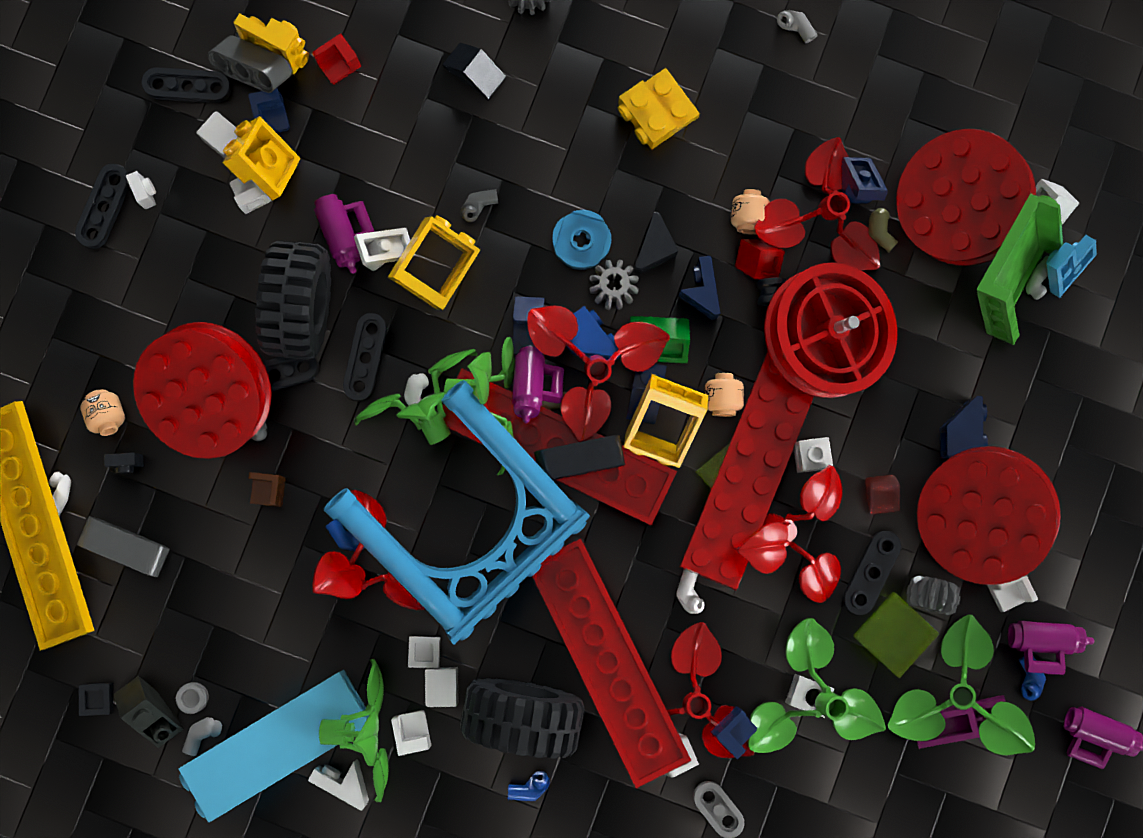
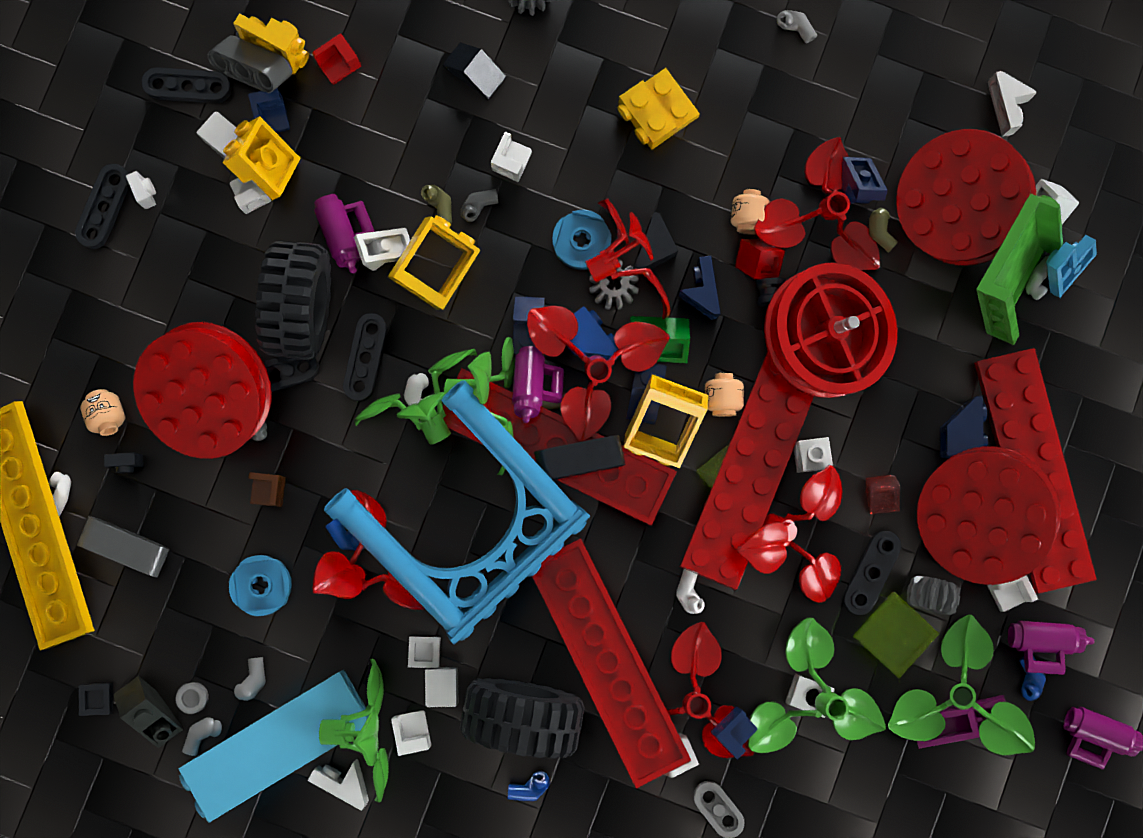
(247, 574): none -> dark azure plate
(254, 682): none -> light grey arm
(439, 199): none -> olive arm
(510, 158): none -> white panel
(607, 261): none -> red plant
(1006, 94): none -> white slope
(1025, 424): none -> red plate

